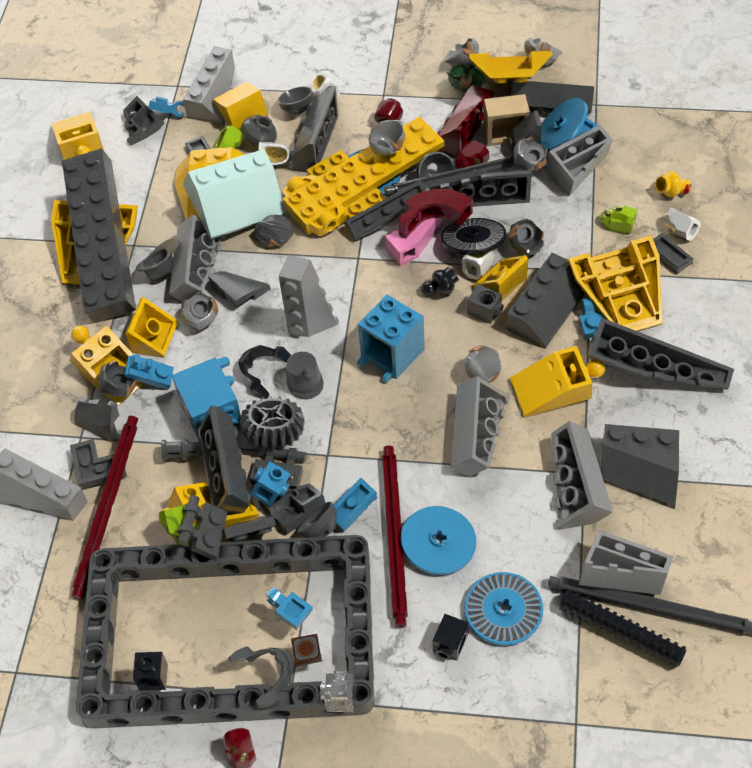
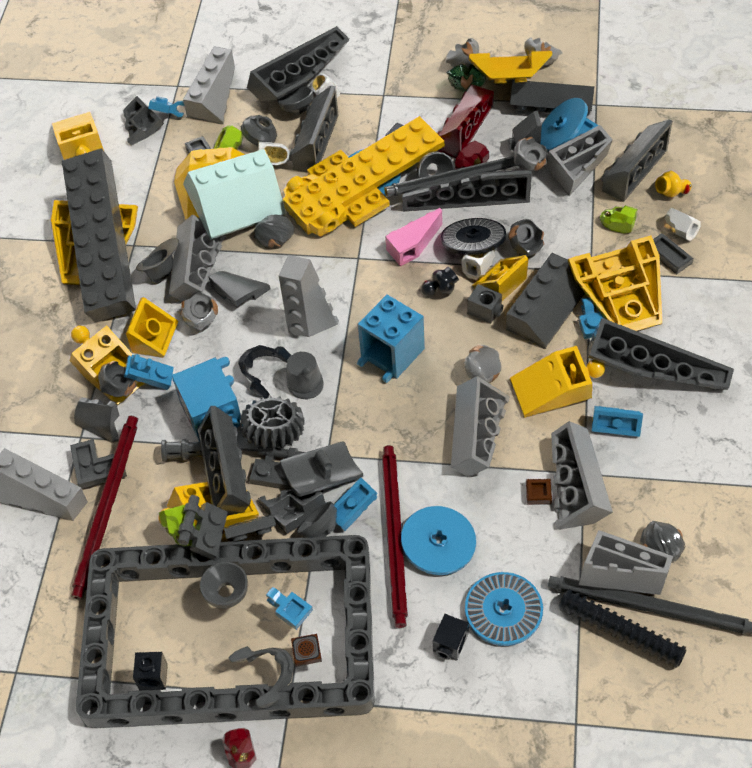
(222, 575): none -> dark grey piece
(241, 103): yellow slope -> none
(270, 483): dark azure brick -> none
(295, 66): none -> dark grey wedge
(320, 469): none -> dark grey shield
(339, 691): clear brick -> none
(382, 212): dark grey tile -> none
(387, 137): light grey hair -> none
(388, 110): dark red head -> none
(434, 204): dark red arch -> none
(502, 116): tan piece -> none
(538, 491): none -> reddish brown tile
(617, 421): none -> dark azure plate
(637, 160): none -> dark grey slope
(642, 461): dark grey wedge -> none
(663, 538): none -> dark grey hair

